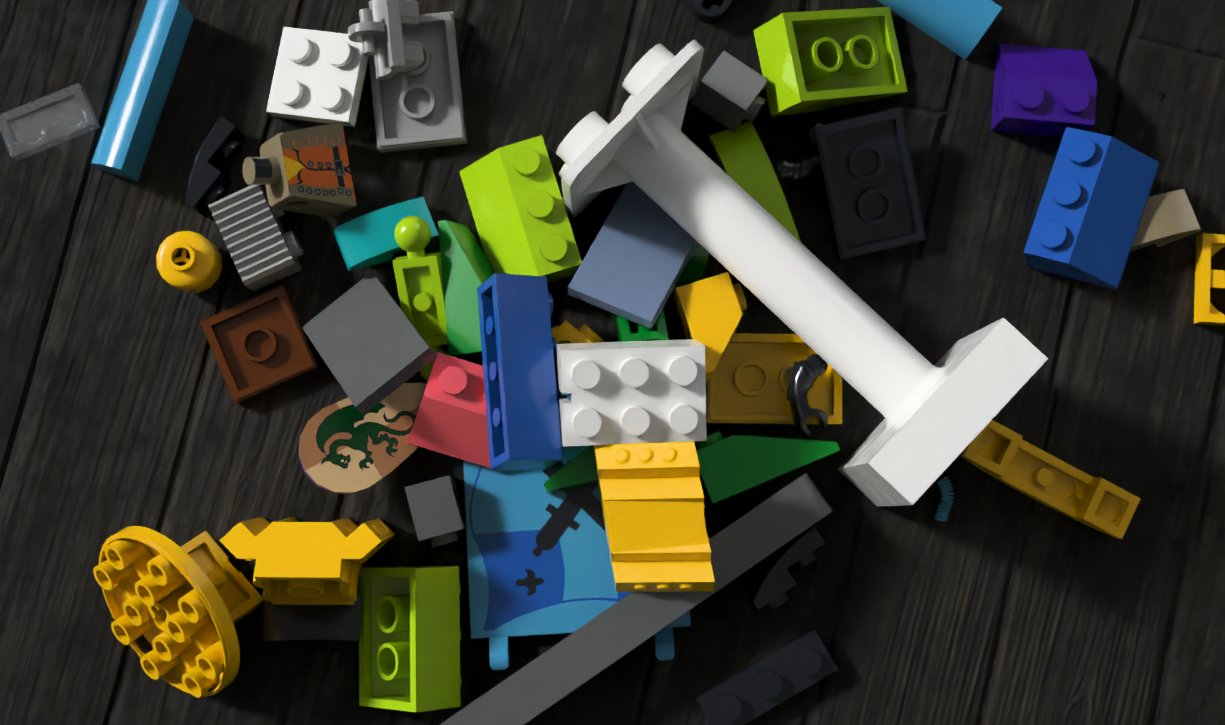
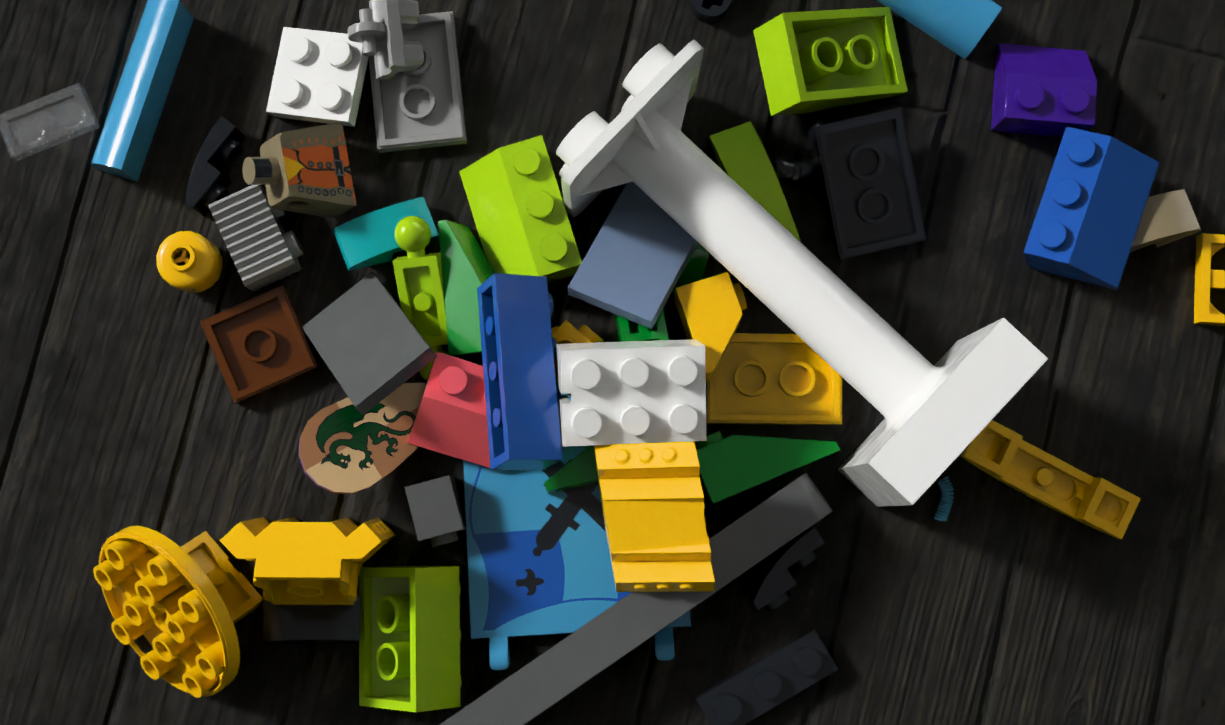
(730, 92): dark grey brick -> none
(801, 379): black piece -> none

